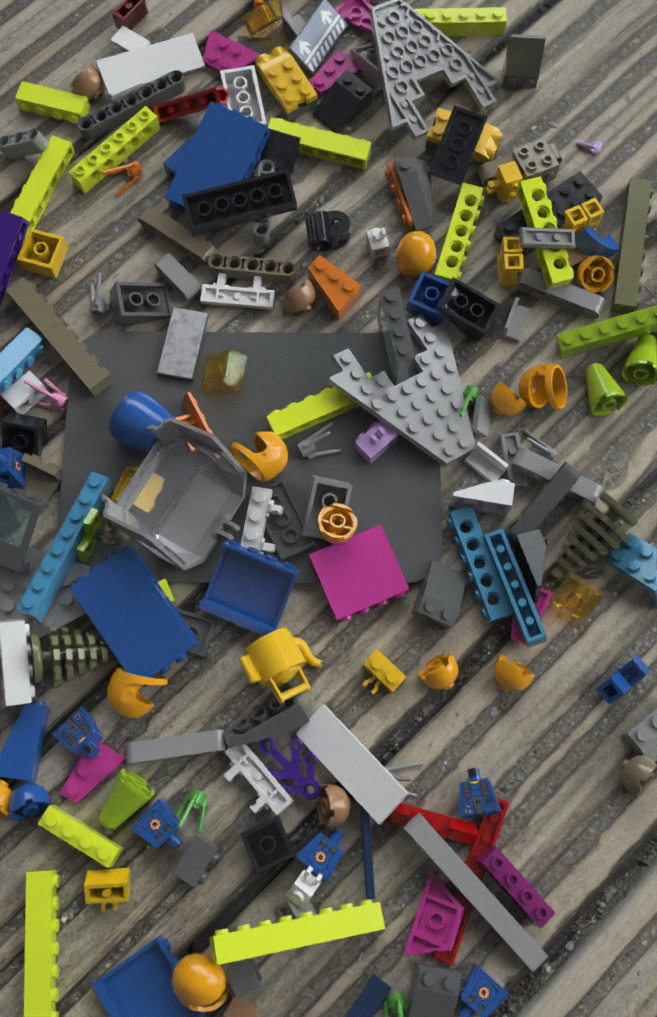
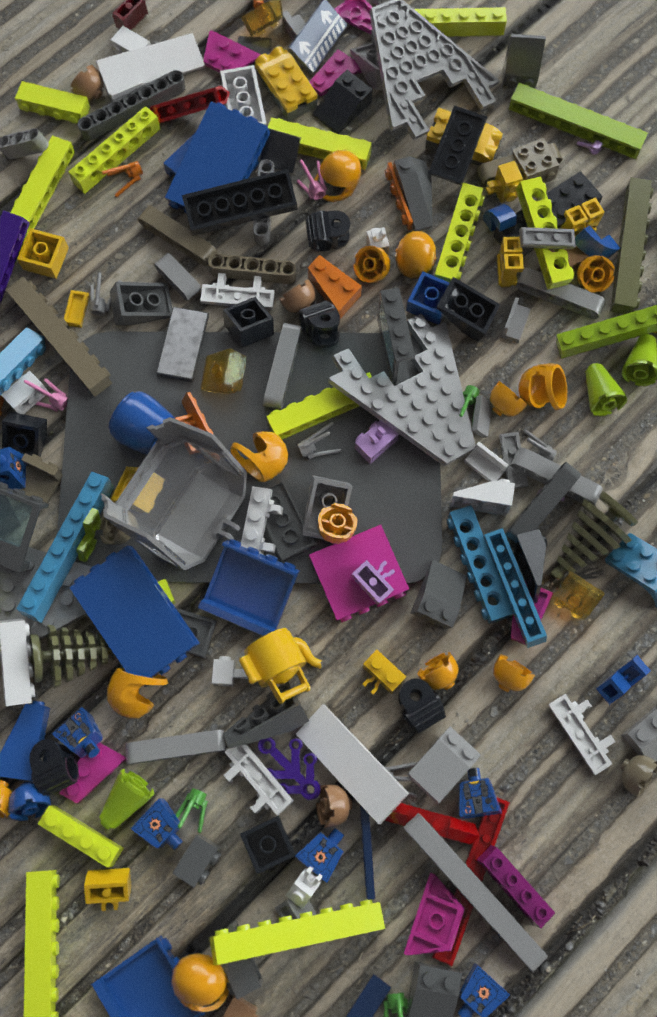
(55, 770): none -> black piece
(76, 308): none -> yellow tile
(225, 672): none -> white brick
(248, 322): none -> black brick
(282, 366): none -> light grey beam
(316, 189): none -> bright pink plant
(320, 320): none -> black piece
(340, 170): none -> light orange piece
(371, 264): none -> light orange cylinder
(372, 582): none -> lavender brick
(424, 712): none -> black piece
(443, 765): none -> light grey slope
(500, 217): none -> blue brick
(577, 120): none -> lime brick
(590, 747): none -> white hinge

